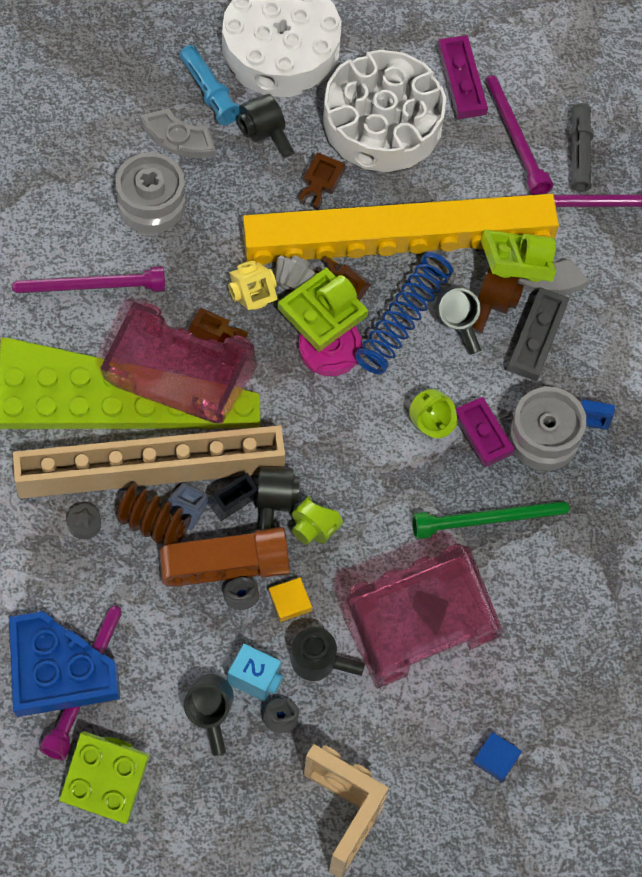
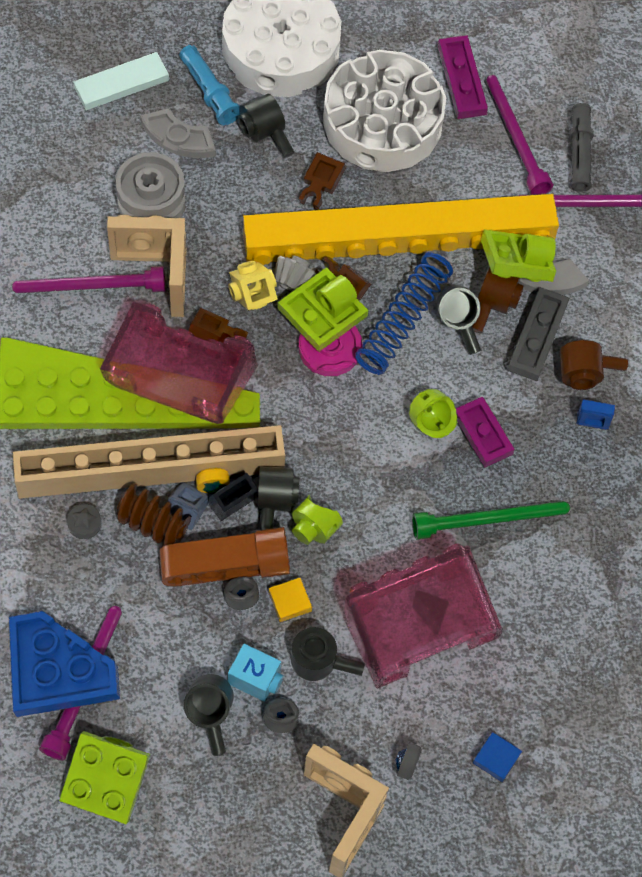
(121, 81): none -> light aqua tile
(152, 240): none -> tan bracket
(212, 480): none -> yellow tile
(407, 760): none -> dark grey tile
(547, 428): light grey wheel -> none
(584, 364): none -> reddish brown piece

